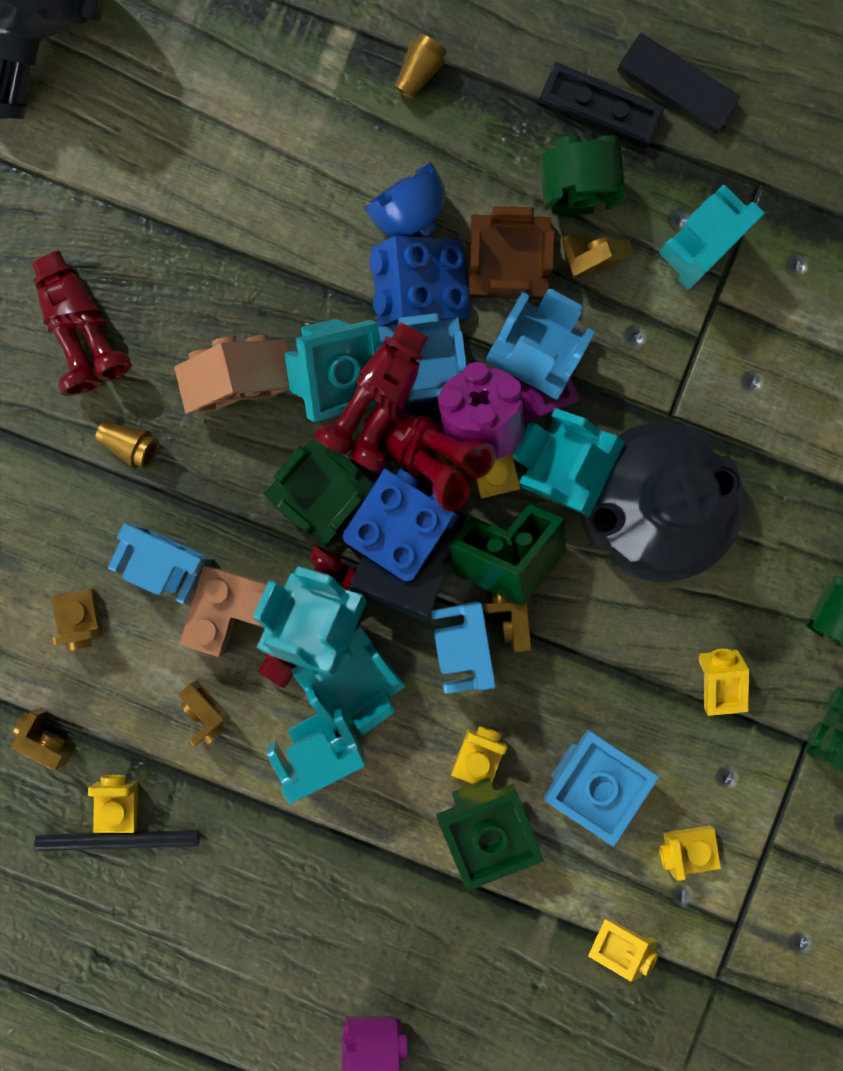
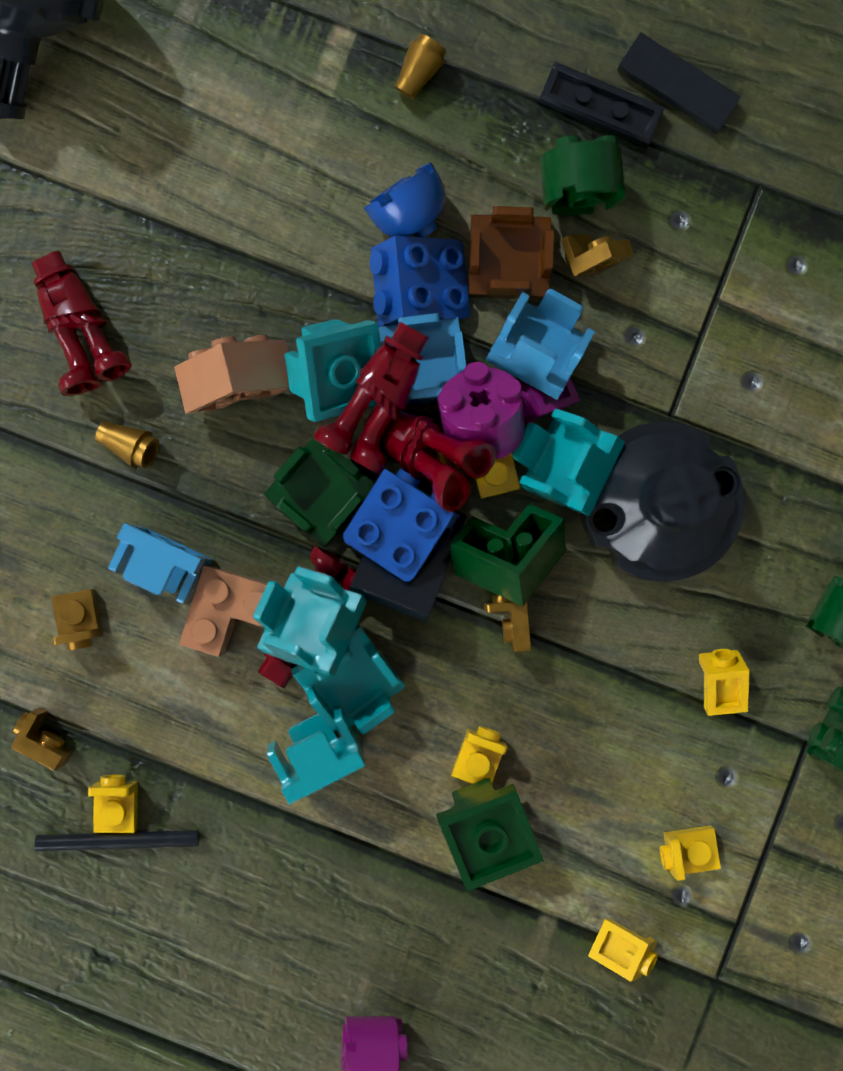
(202, 706): pearl gold bracket -> none
(464, 648): dark azure panel -> none
(599, 786): dark azure panel -> none
(709, 235): teal panel -> none

